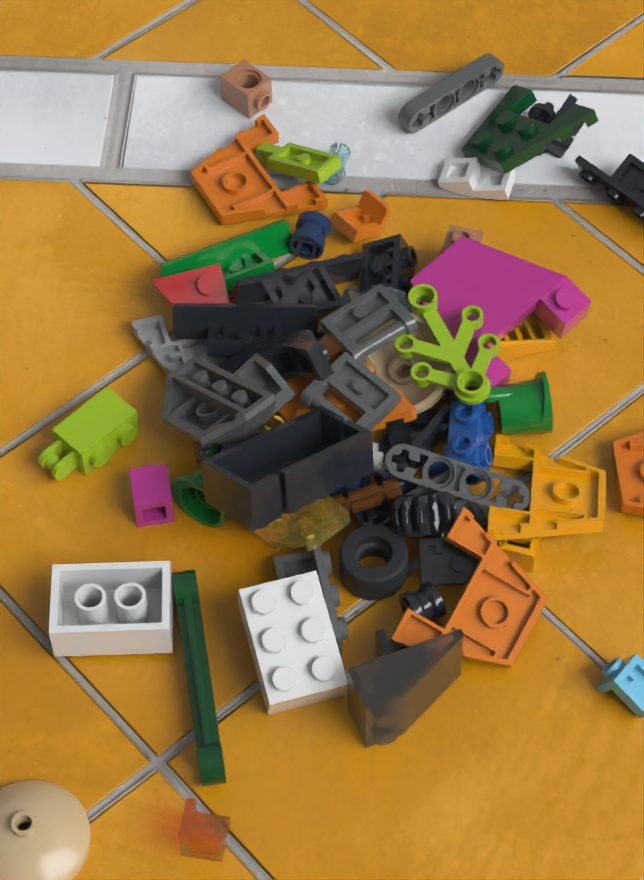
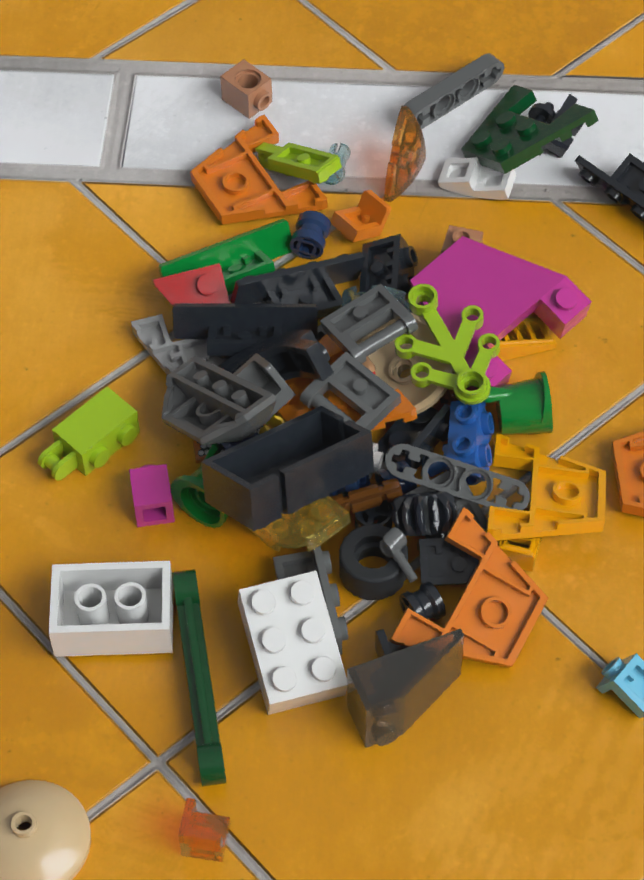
(391, 547): none -> dark grey hand
(406, 155): none -> clear orange brick

